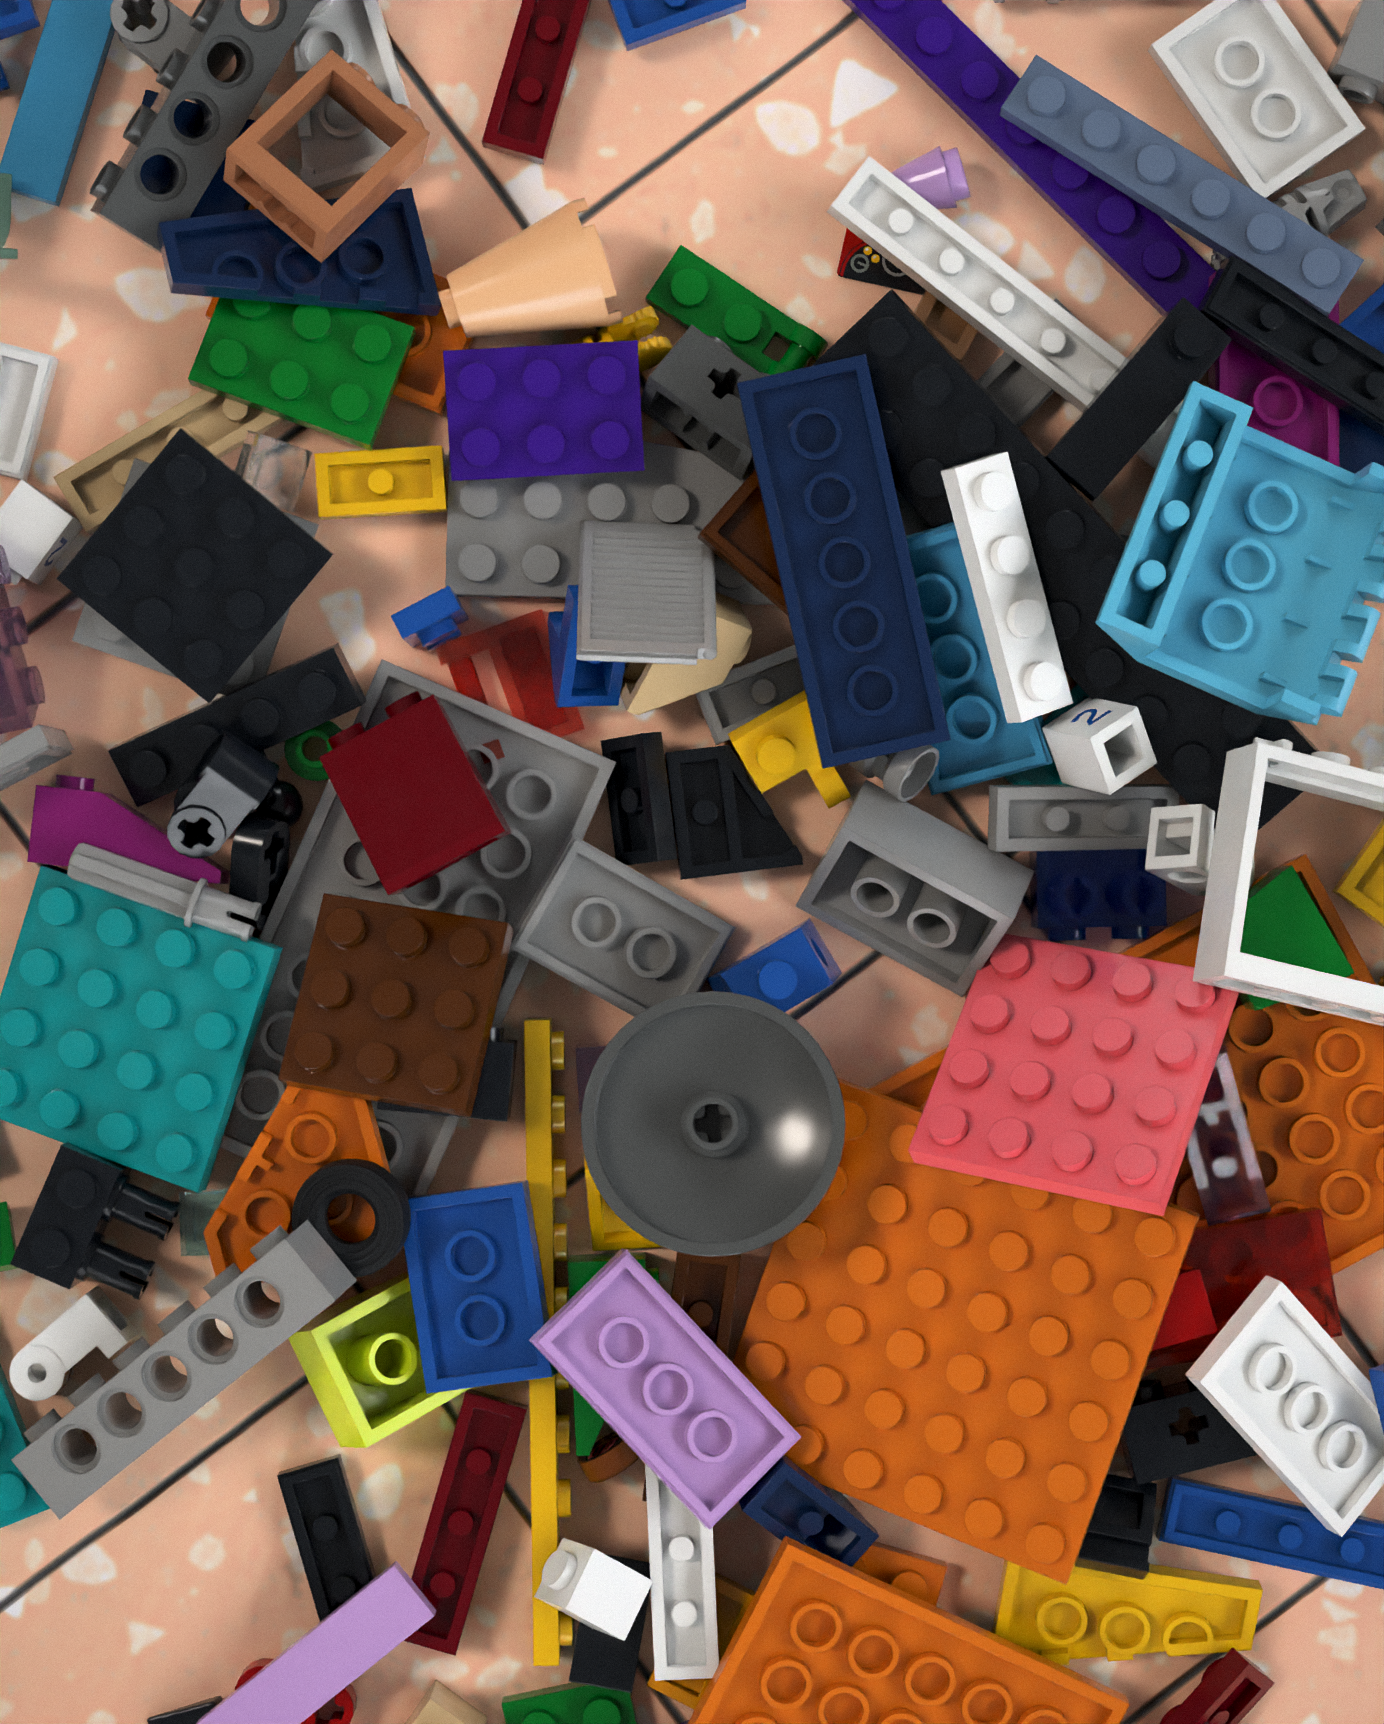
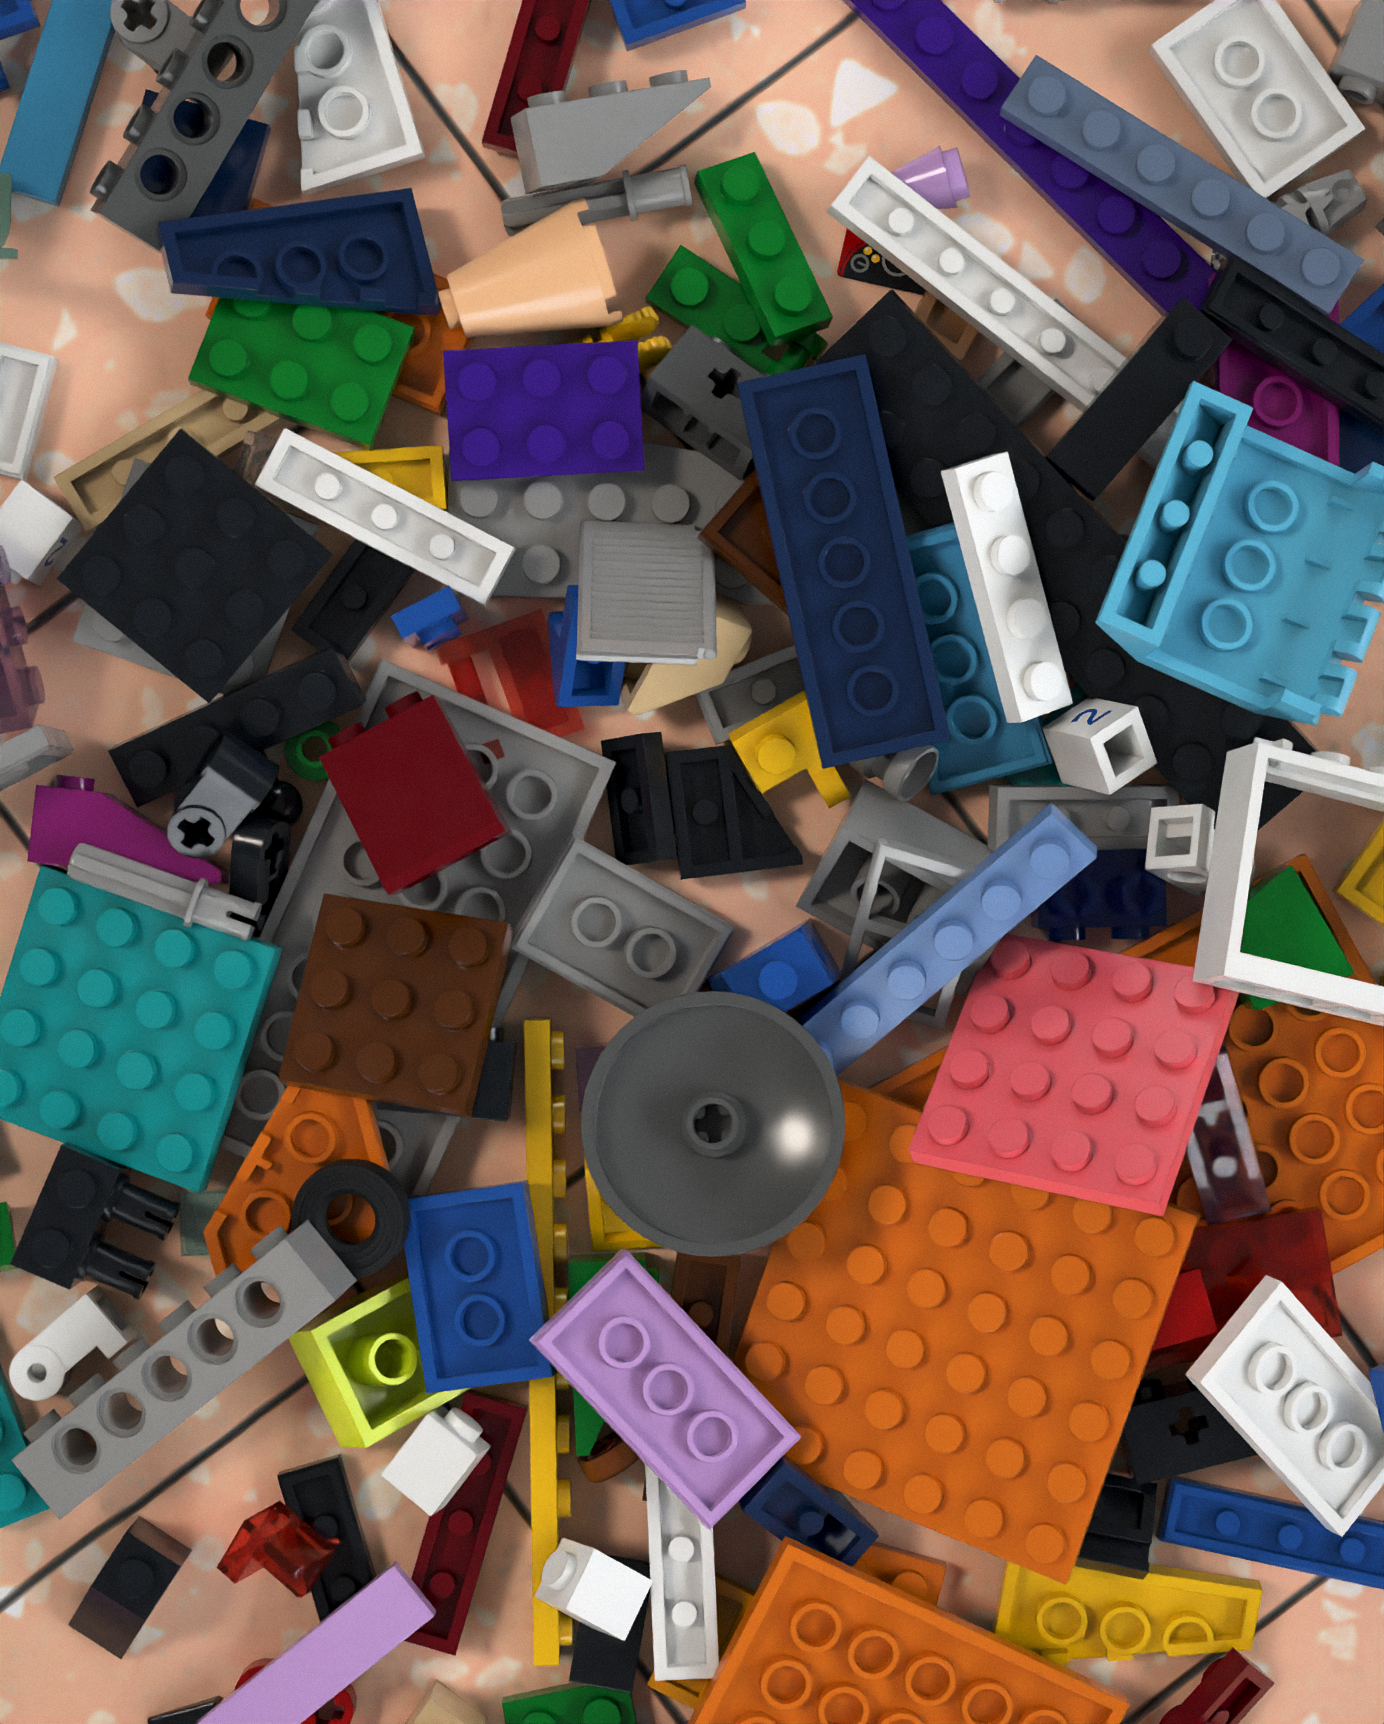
(129, 1587): none -> black slope
(282, 1546): none -> clear red panel
(287, 198): nougat window -> none
(352, 599): none -> black plate
(384, 517): none -> white plate
(437, 1458): none -> white brick
(585, 138): none -> light grey slope
(605, 198): none -> light grey axle
(763, 249): none -> green plate
(887, 927): none -> light grey window
(948, 936): none -> medium blue plate

